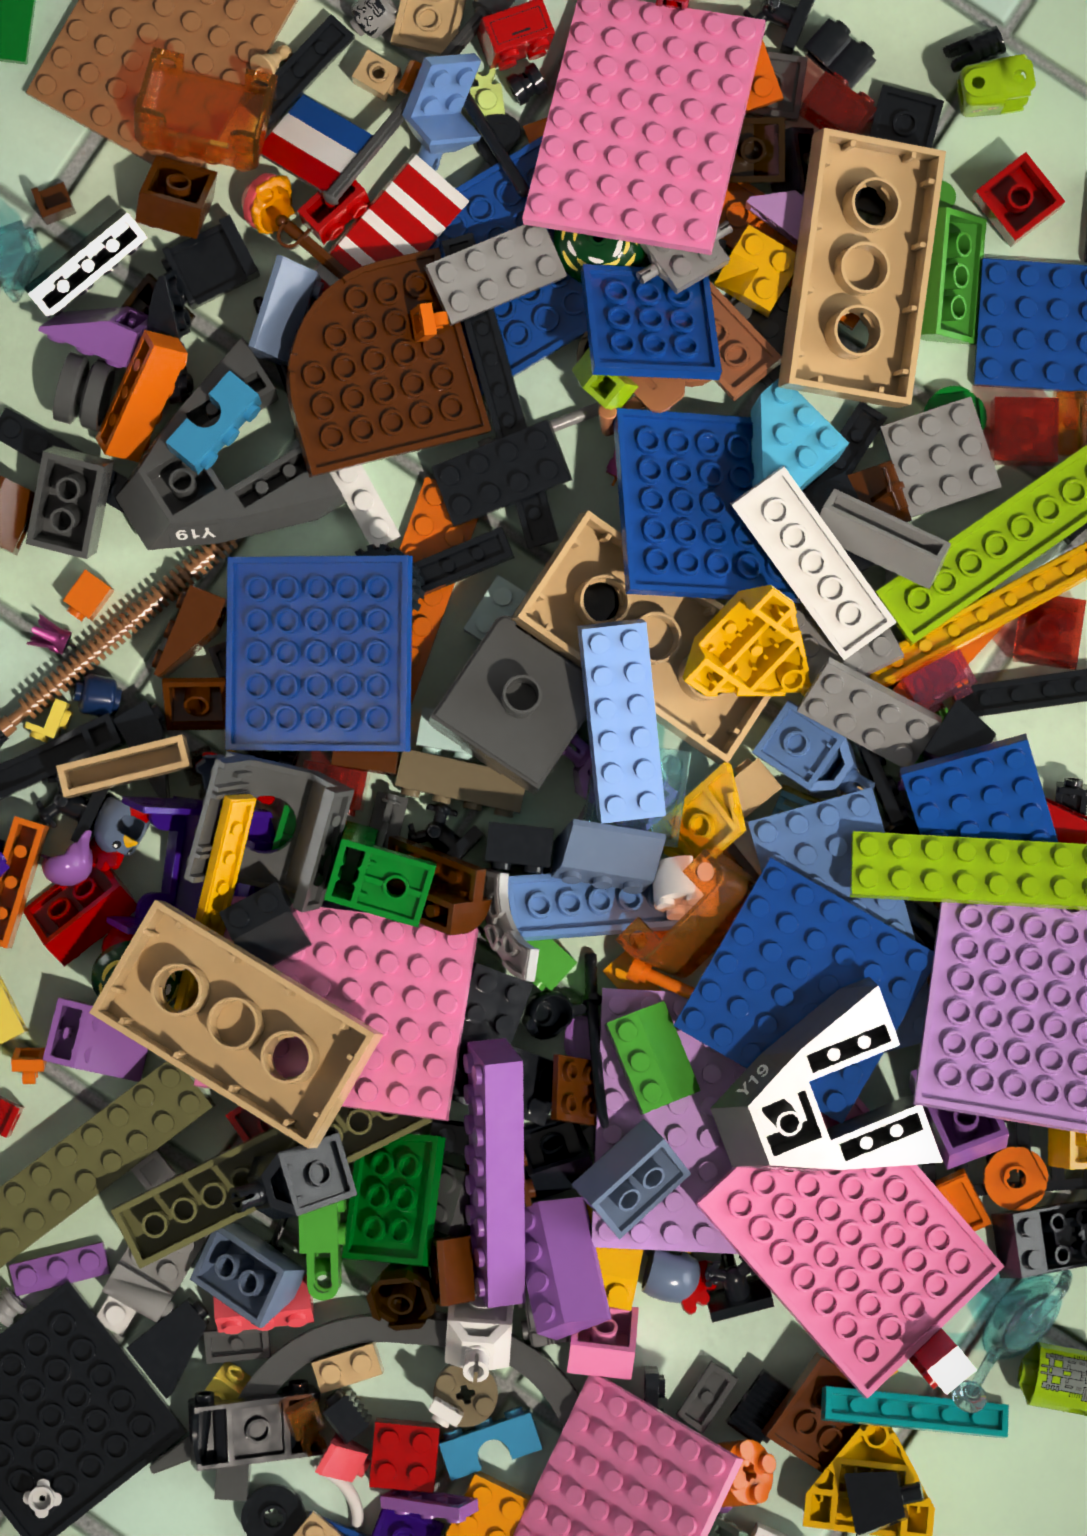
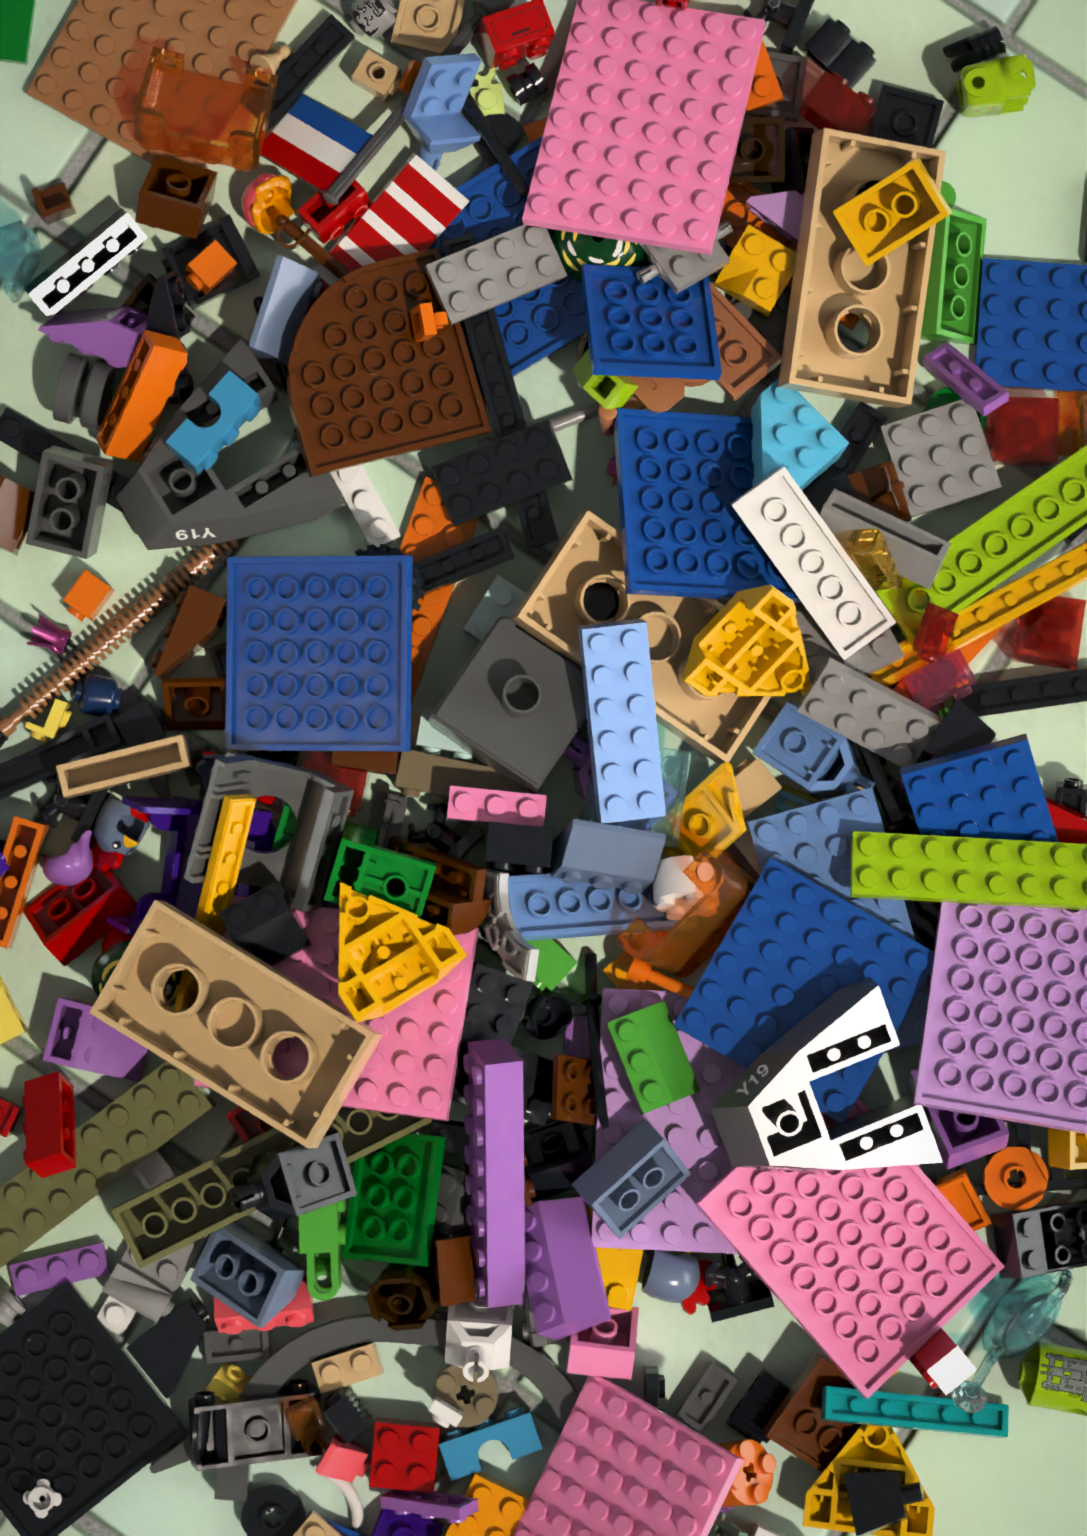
(29, 1062): orange tile -> none
(49, 1124): none -> red brick
(209, 268): none -> orange brick
(388, 954): none -> yellow wedge
(496, 806): none -> bright pink brick
(873, 557): none -> clear yellow slope
(892, 212): none -> yellow slope
(935, 633): none -> clear red slope
(965, 378): none -> medium lavender plate
(1018, 199): red brick -> none

